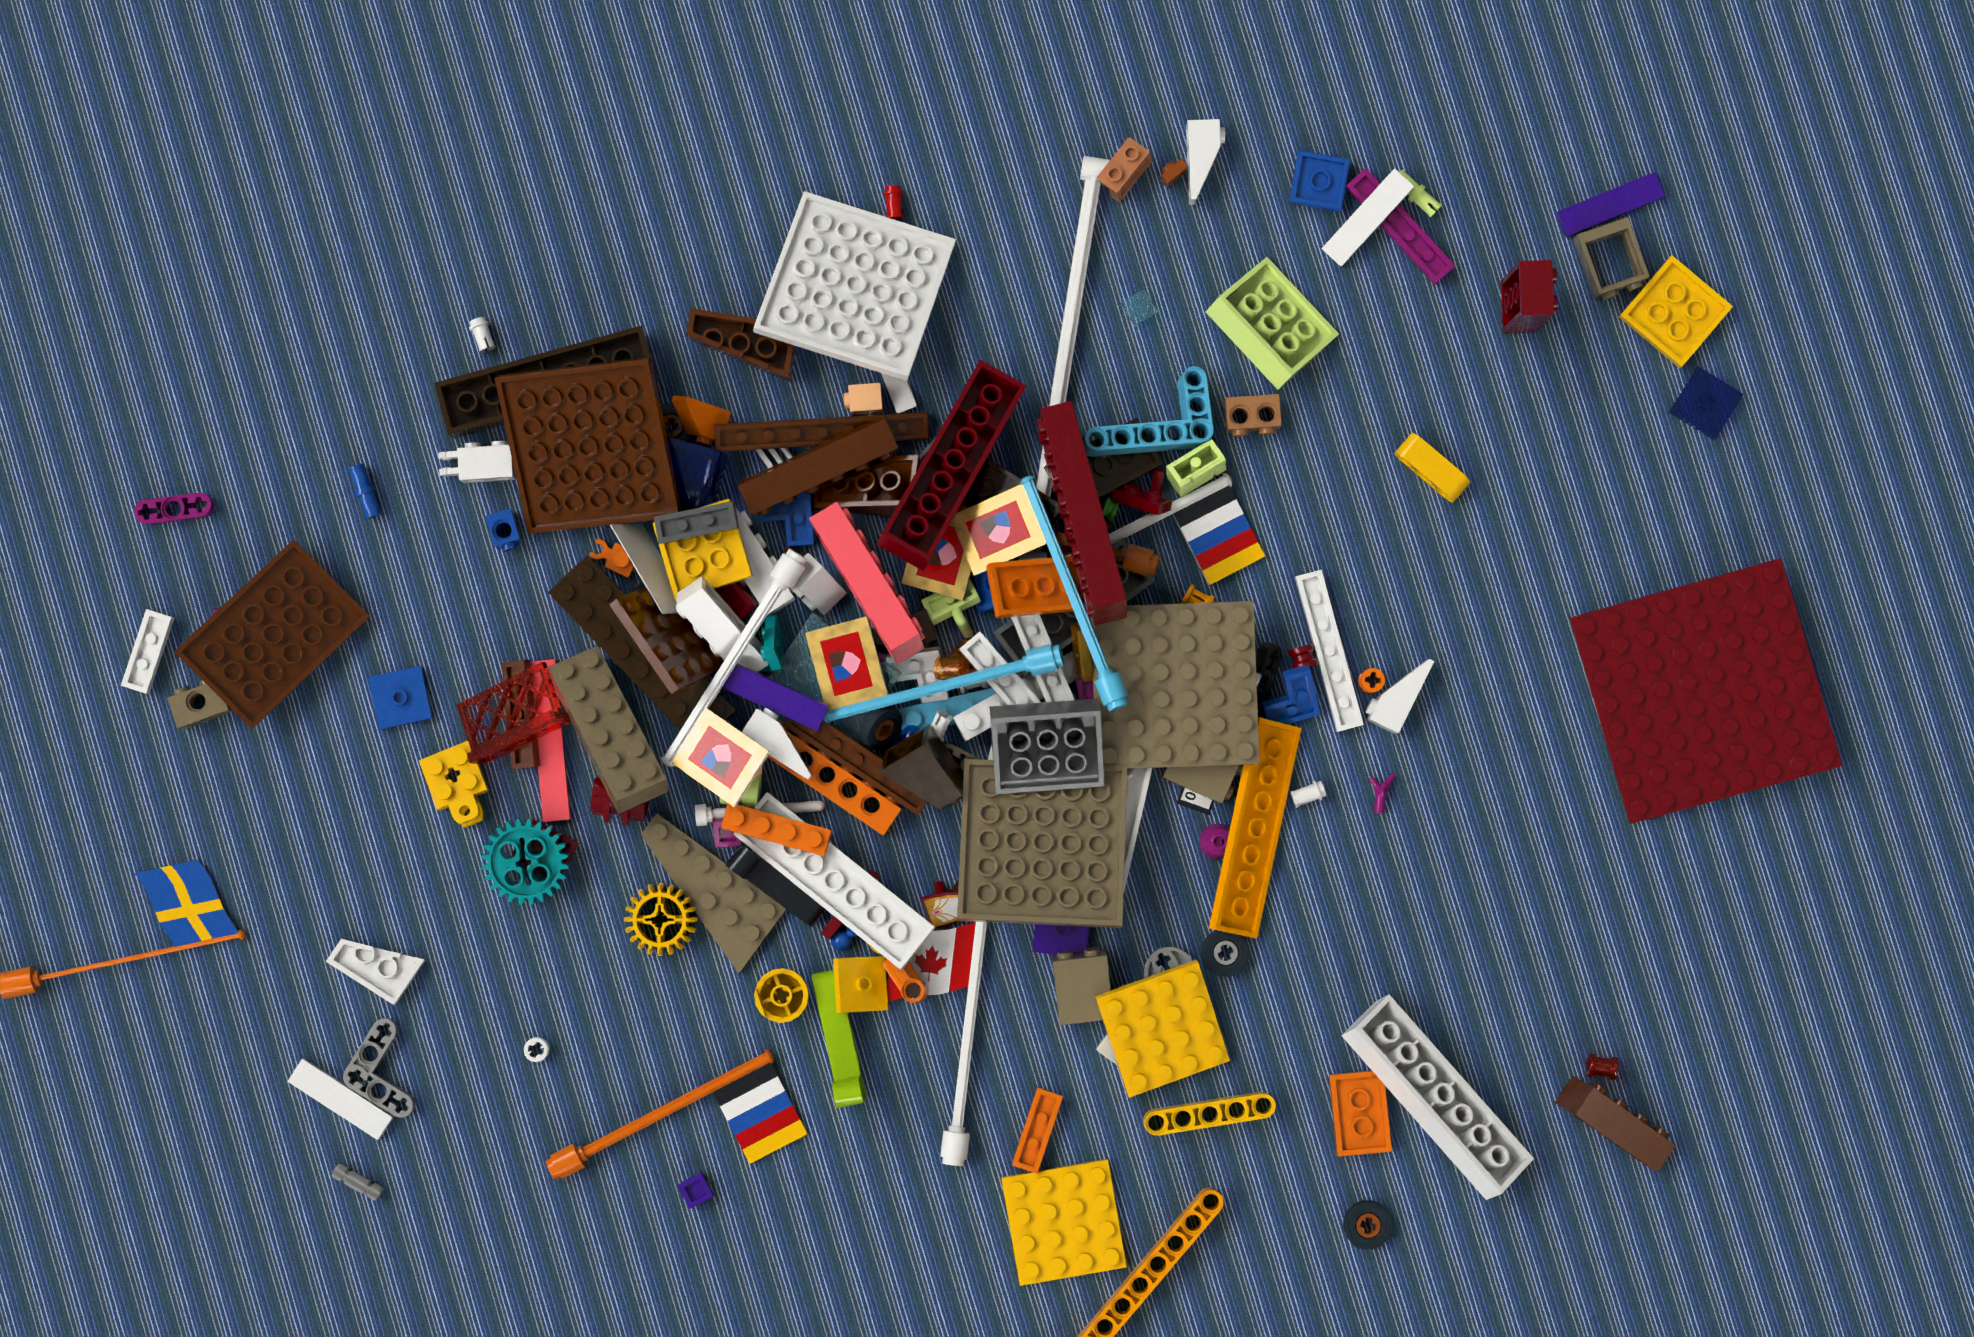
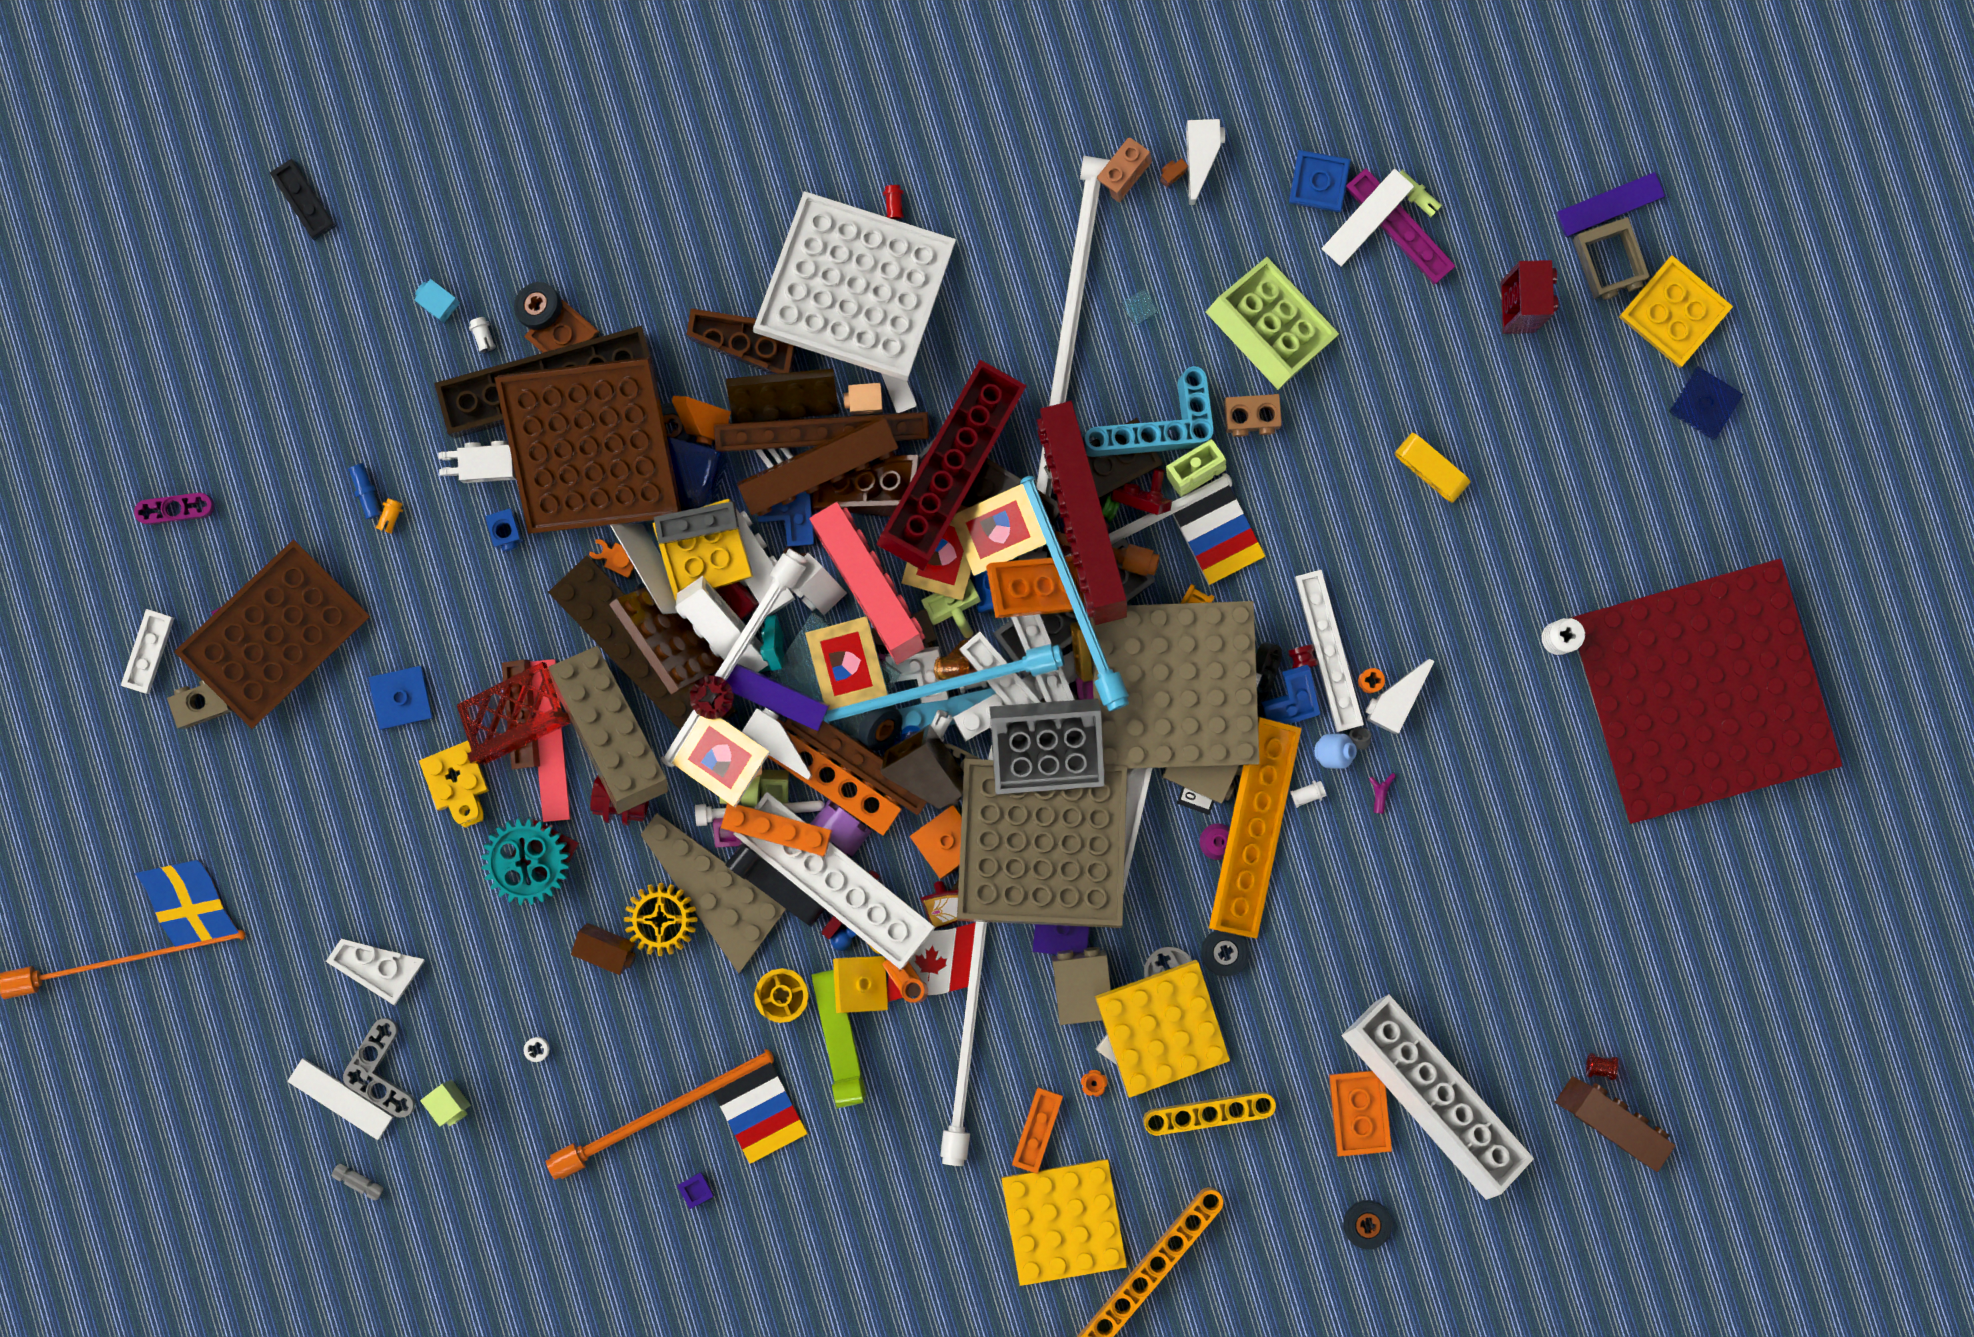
(302, 199): none -> black tile
(390, 513): none -> light orange pin
(436, 300): none -> medium azure brick
(446, 1104): none -> yellowish green brick
(549, 308): none -> black bush
(566, 331): none -> dark orange tile
(604, 949): none -> reddish brown brick
(722, 703): none -> dark red gear
(776, 783): none -> yellowish green slope
(782, 395): none -> dark brown plate
(847, 831): none -> medium lavender cylinder
(941, 841): none -> orange plate
(1088, 1088): none -> orange plate
(1335, 751): none -> light blue head
(1360, 733): none -> dark grey hinge
(1570, 629): none -> white piece

